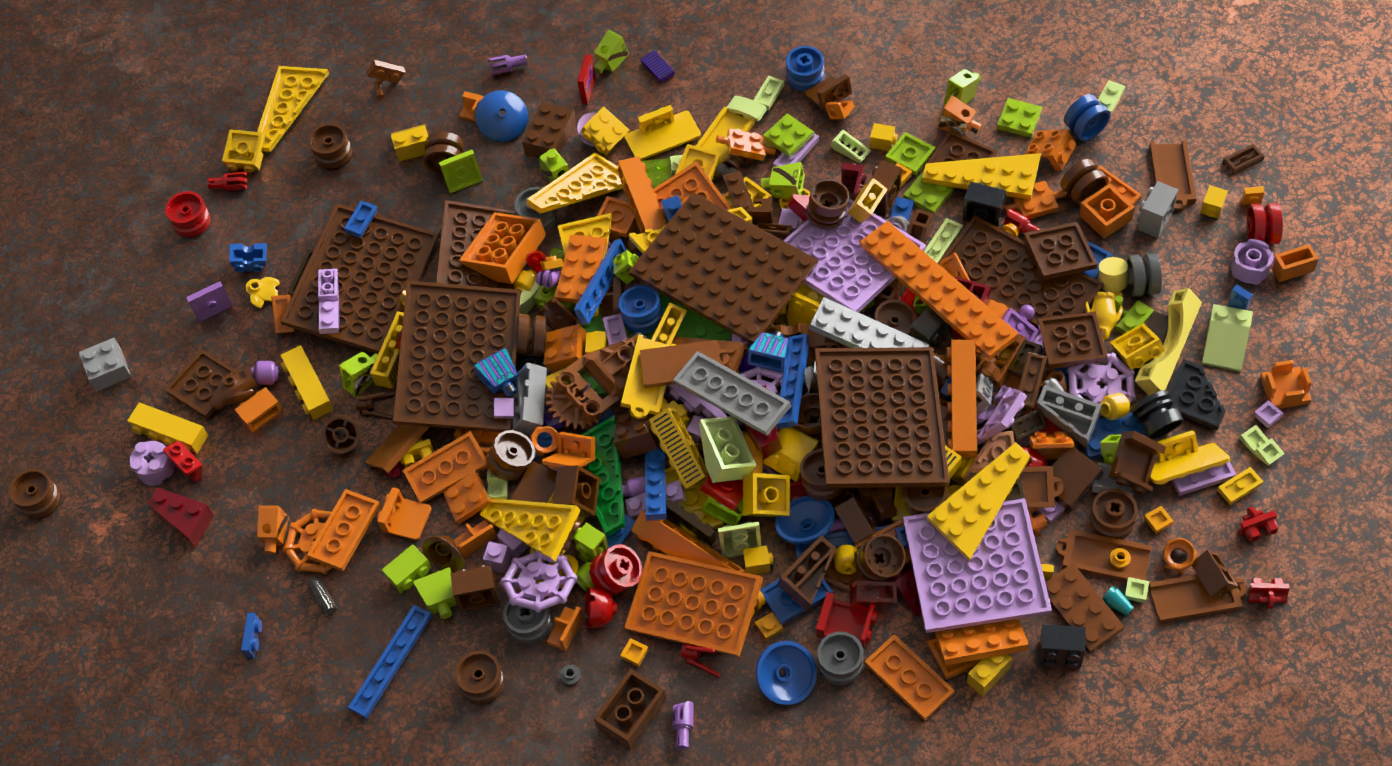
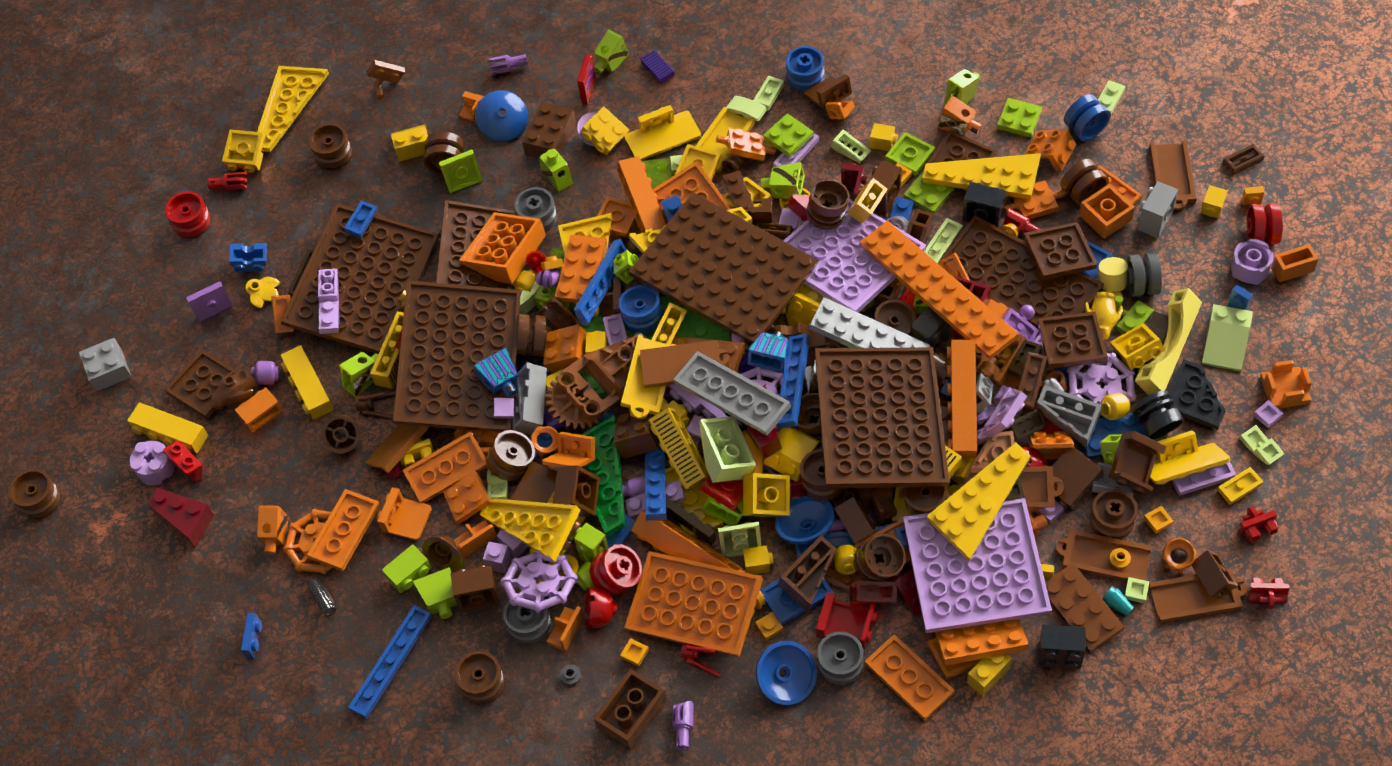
(584, 181): yellow wing -> none
(723, 169): clear smoke wheel -> none

